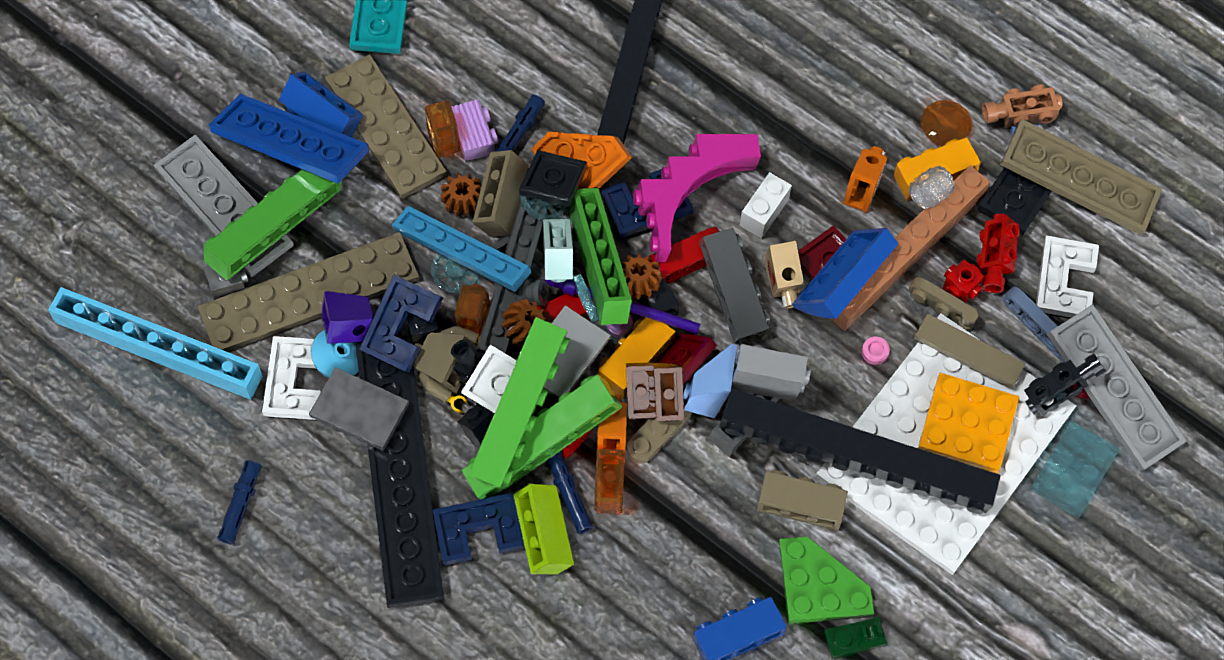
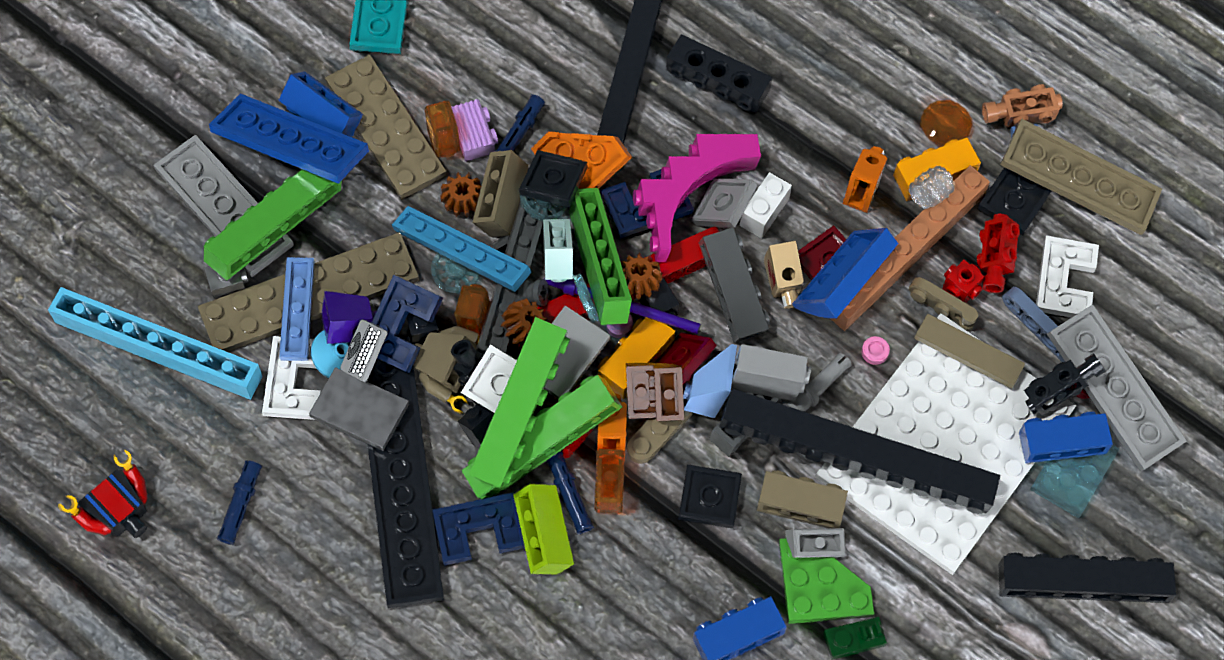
(114, 503): none -> torso
(297, 309): none -> medium blue tile
(363, 350): none -> slope
(710, 496): none -> black plate
(714, 62): none -> black brick
(724, 202): none -> light grey tile
(816, 542): none -> light grey slope
(819, 384): none -> light grey pin
(968, 422): light orange plate -> none
(1065, 437): none -> blue brick
(1086, 578): none -> black brick

